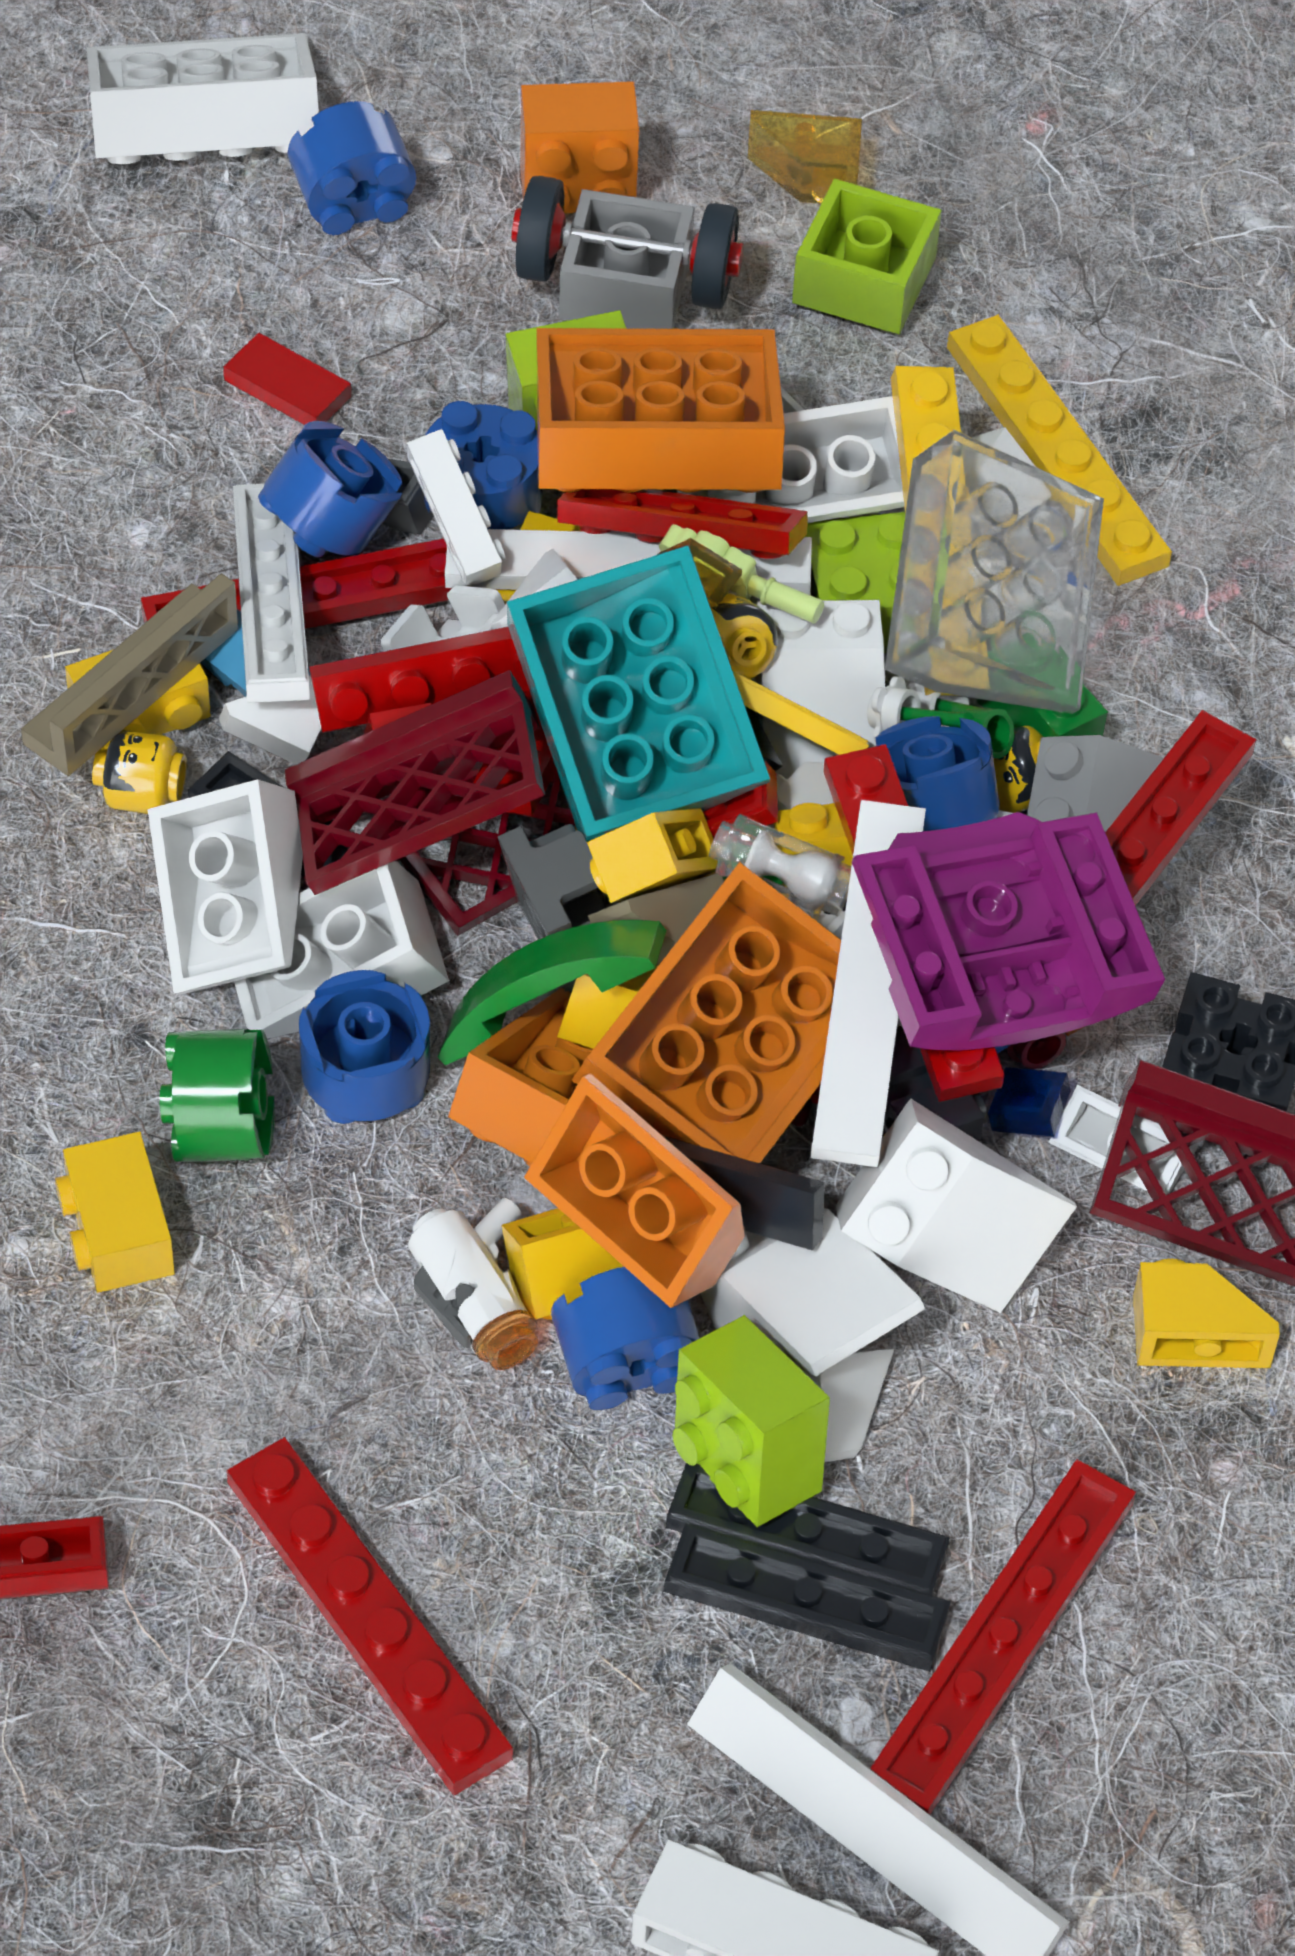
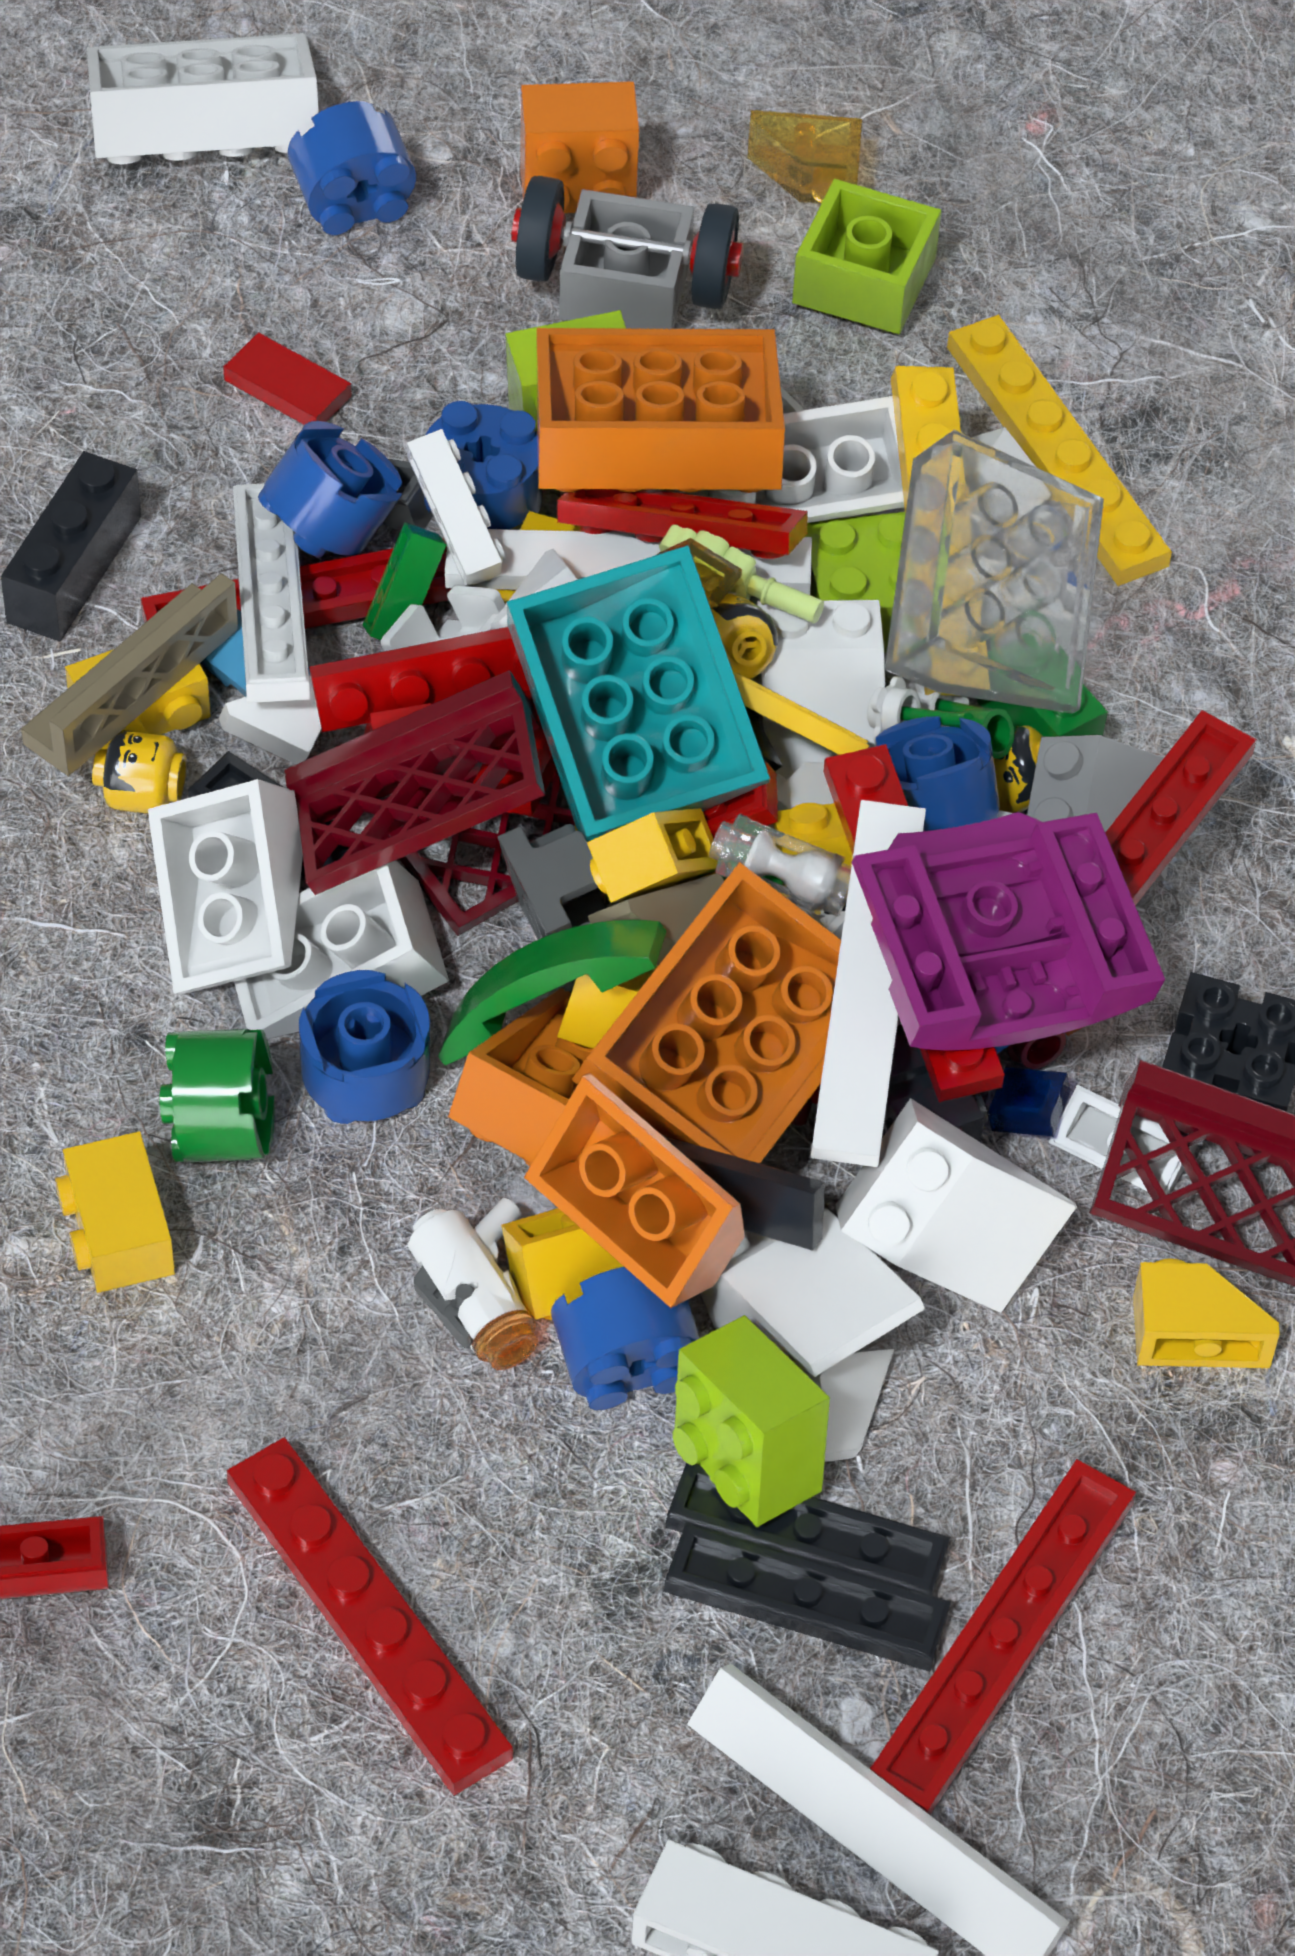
(71, 546): none -> black brick
(405, 578): none -> green piece

